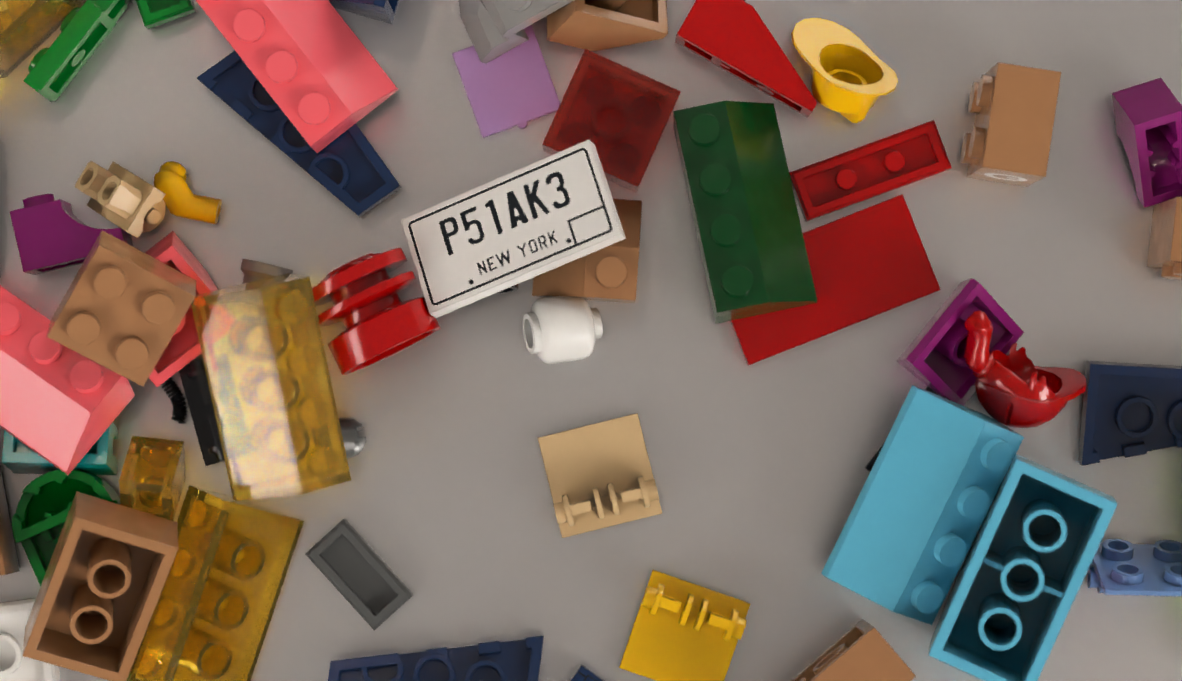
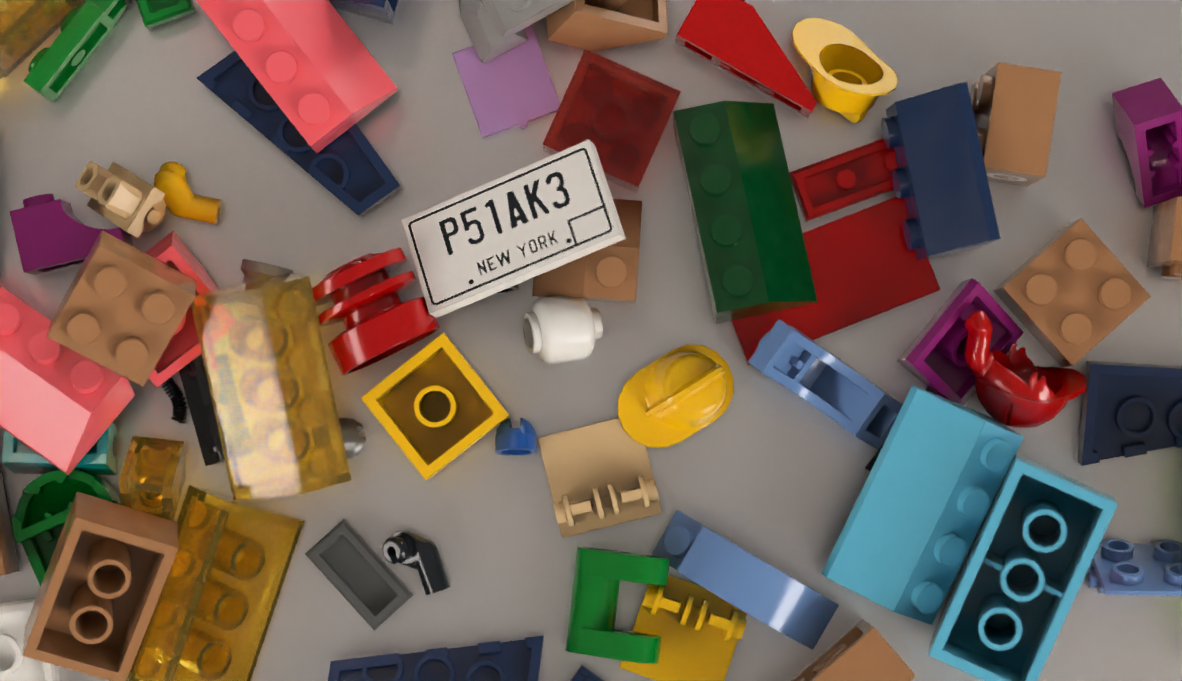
(418, 554): none -> black arm
(435, 406): none -> yellow brick
(515, 441): none -> blue hinge
(595, 604): none -> green connector
(675, 396): none -> yellow piece
(745, 580): none -> medium blue arch
(826, 383): none -> medium blue arch
(940, 172): none -> dark blue slope
(1072, 293): none -> medium nougat brick

